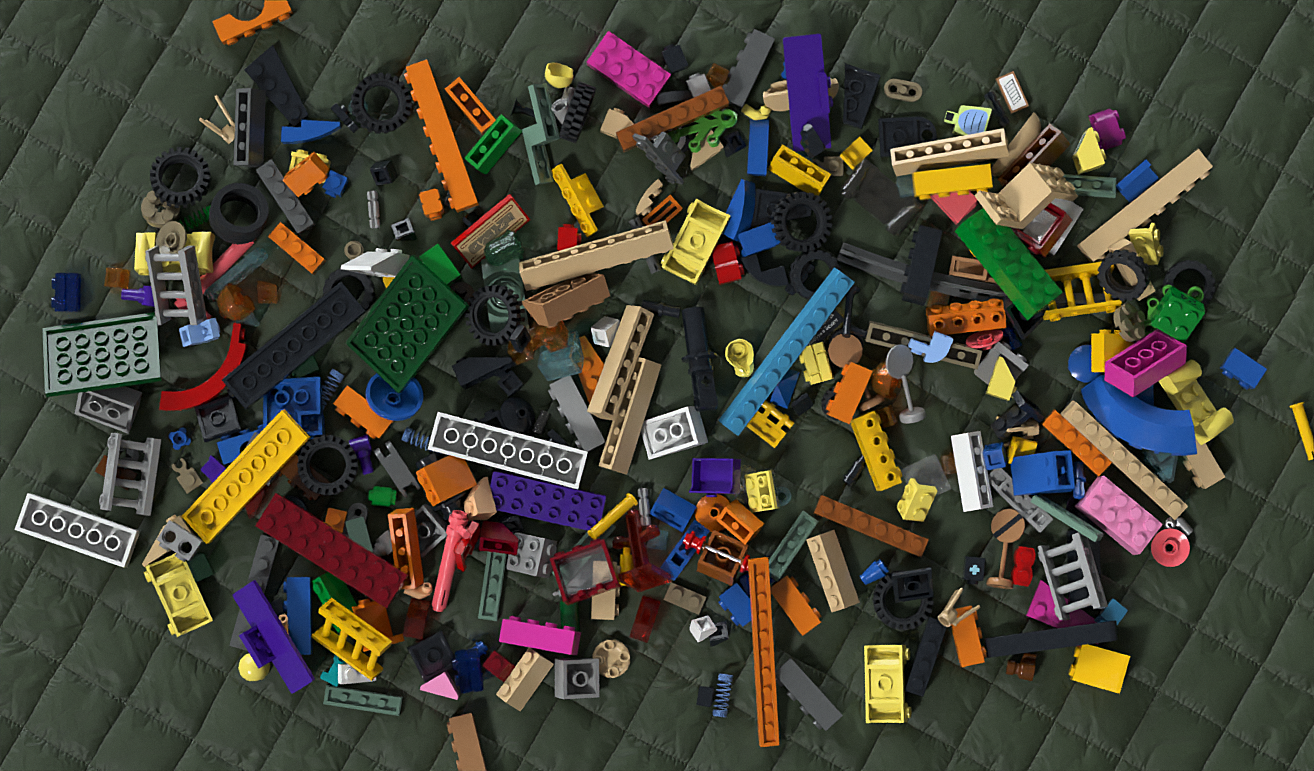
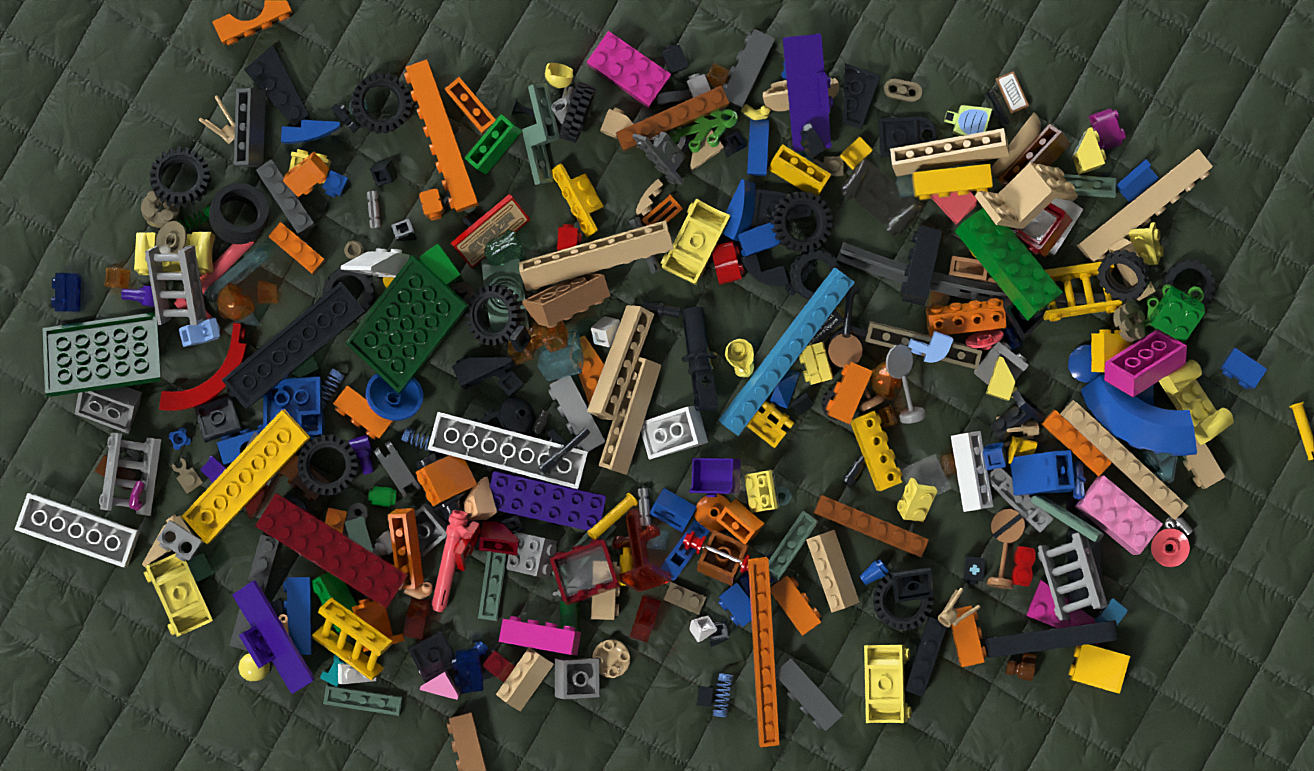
(134, 502): none -> magenta arm
(549, 464): none -> black pin

